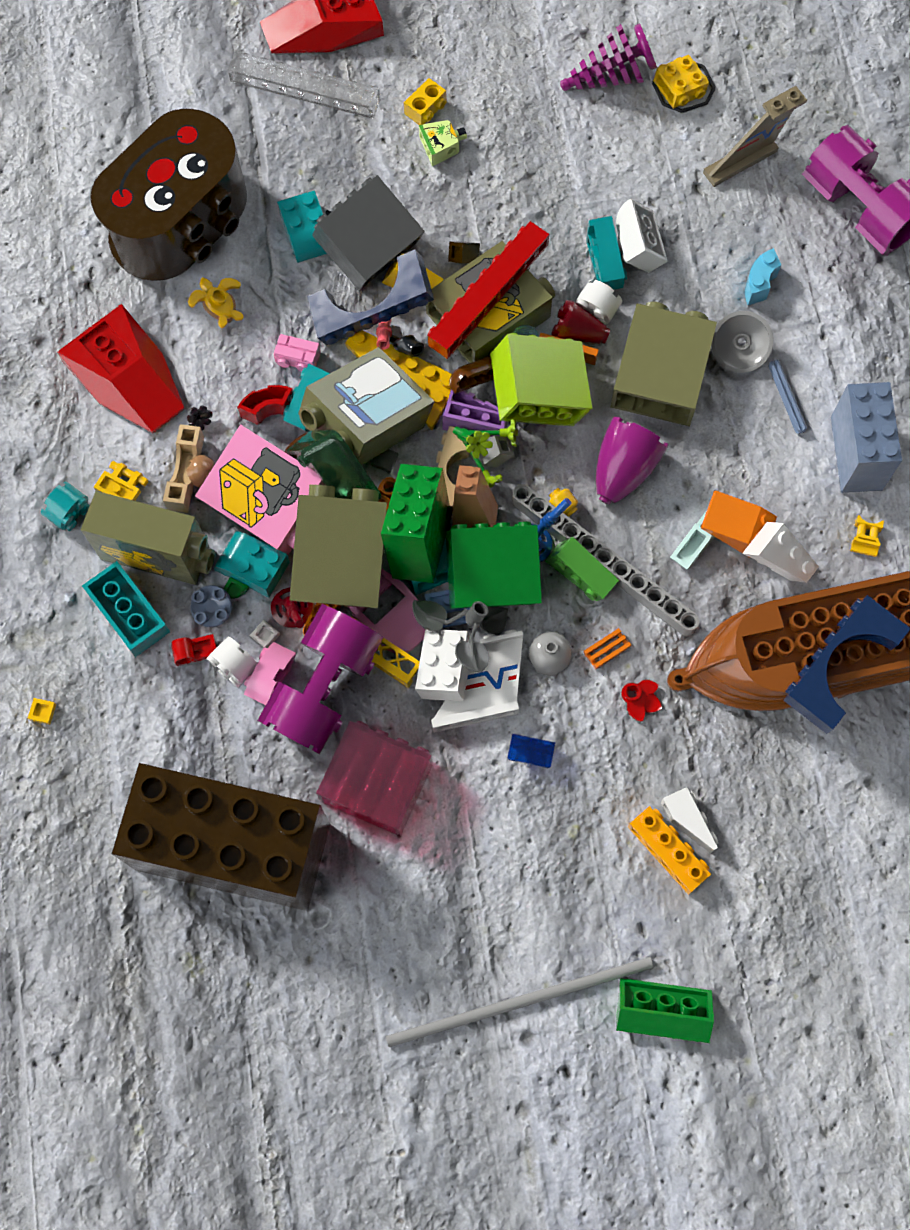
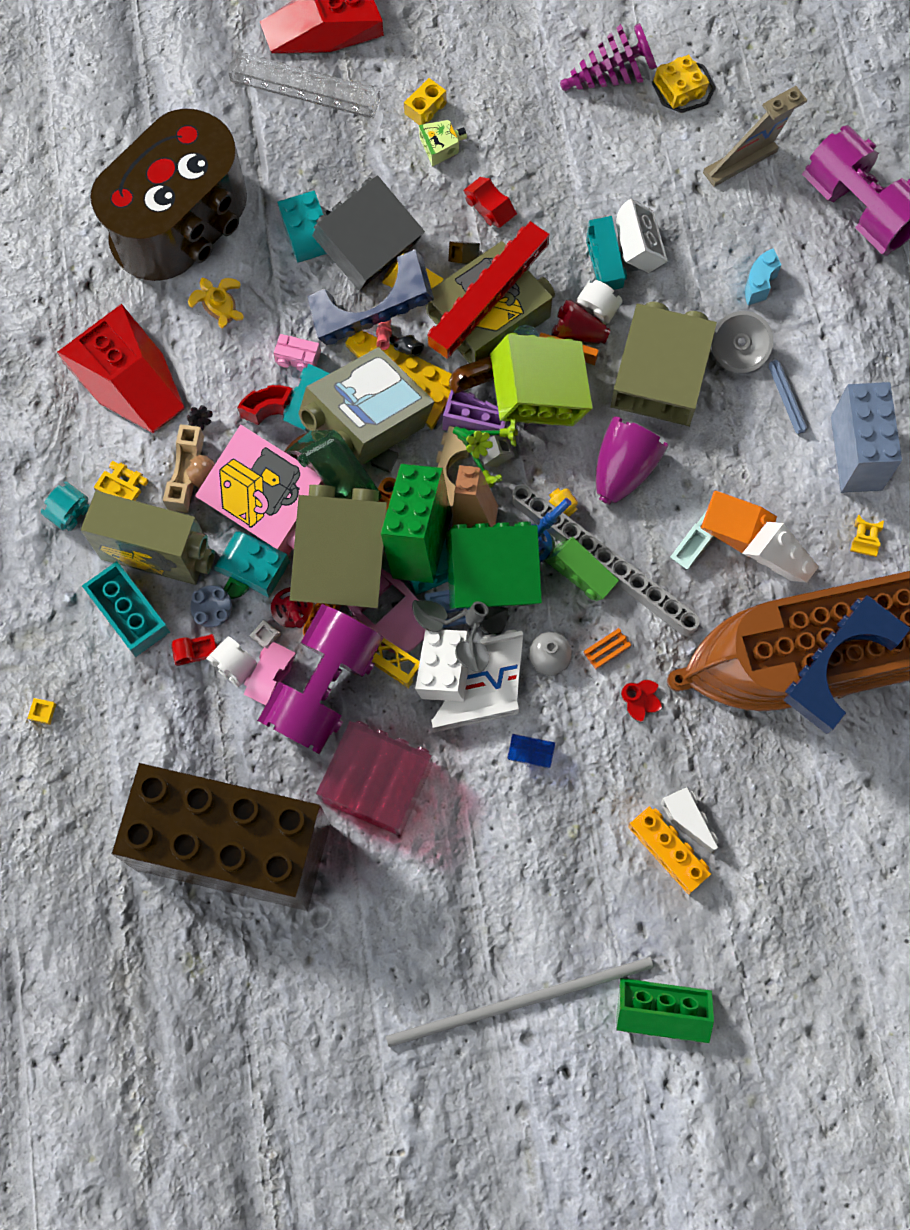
(489, 202): none -> red brick

